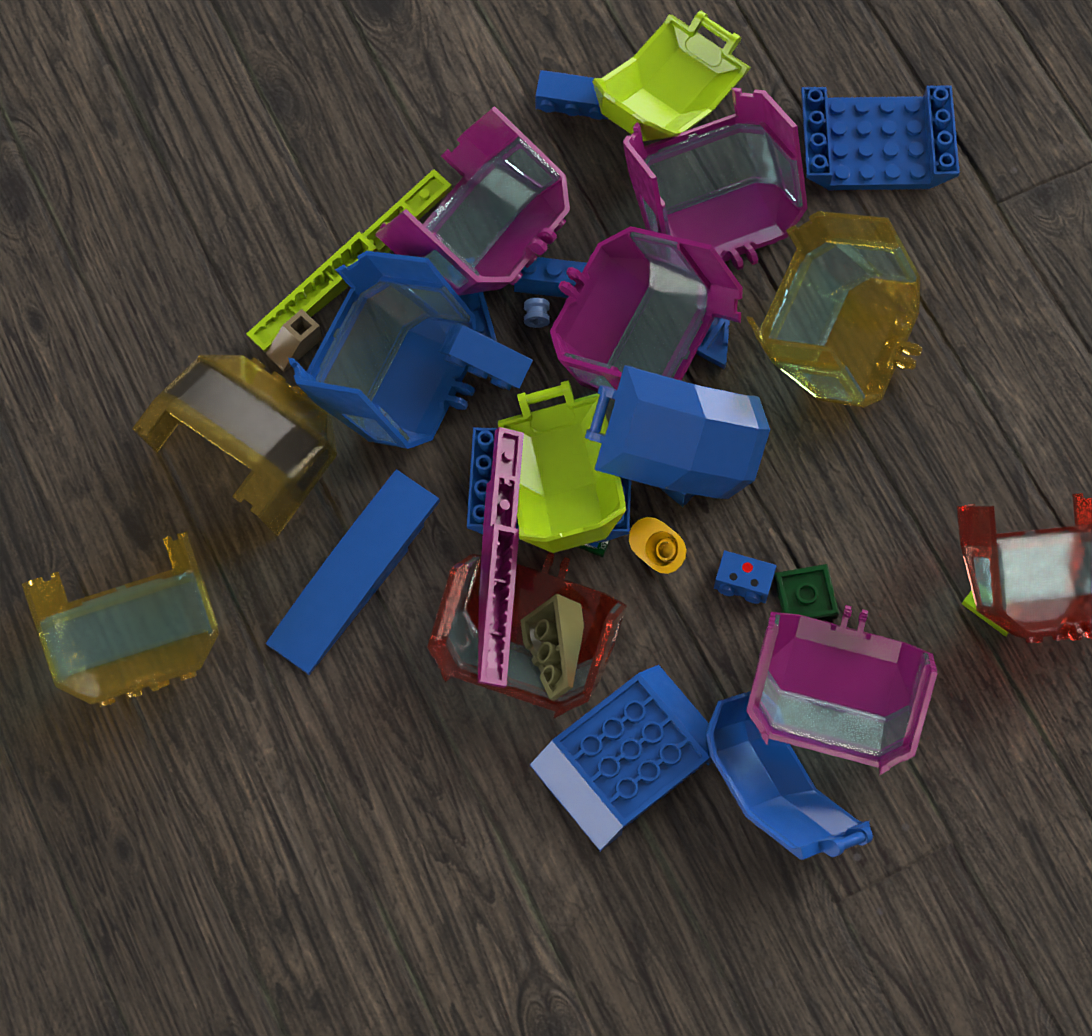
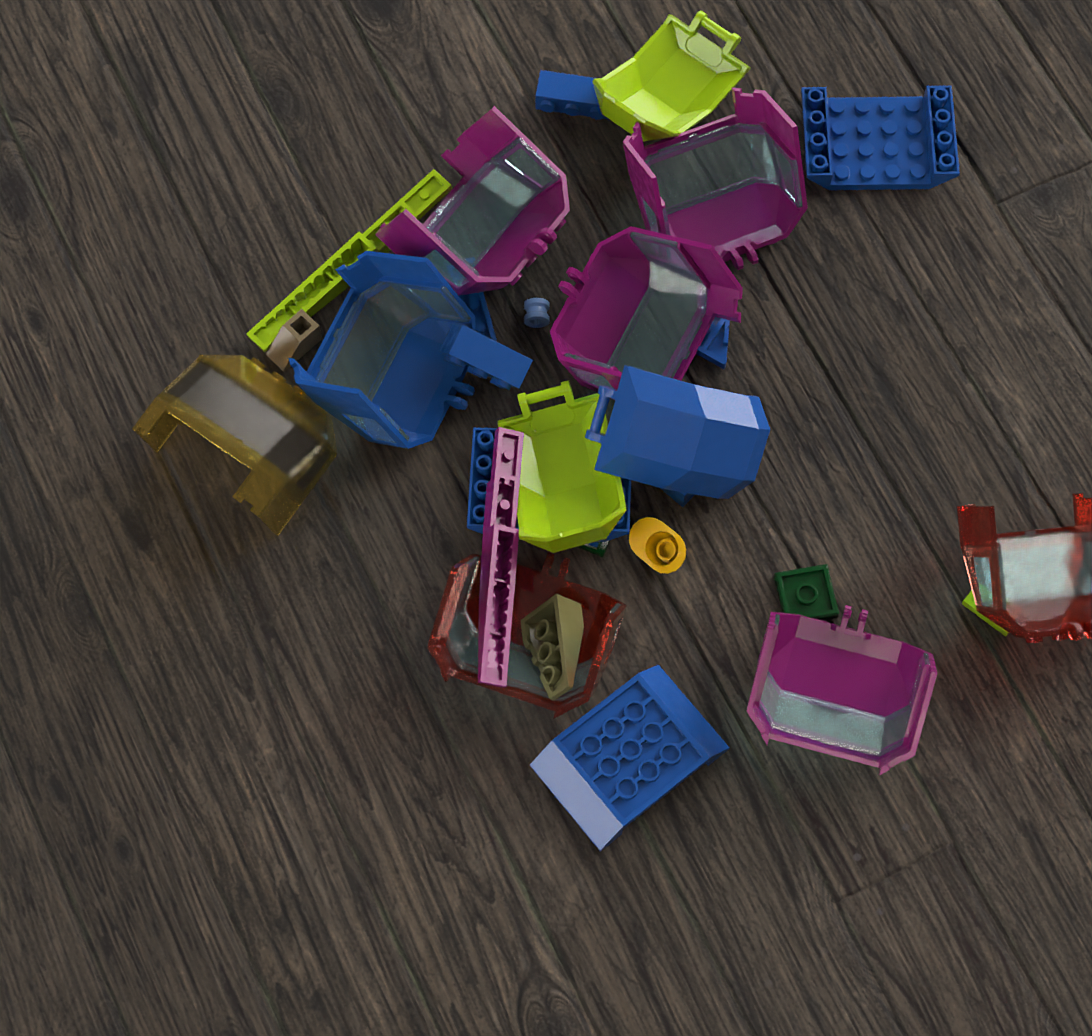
(127, 633): windscreen -> none
(353, 571): blue slope -> none
(545, 276): blue brick -> none
(744, 577): blue brick -> none
(776, 788): blue windscreen -> none
(844, 309): clear yellow windscreen -> none

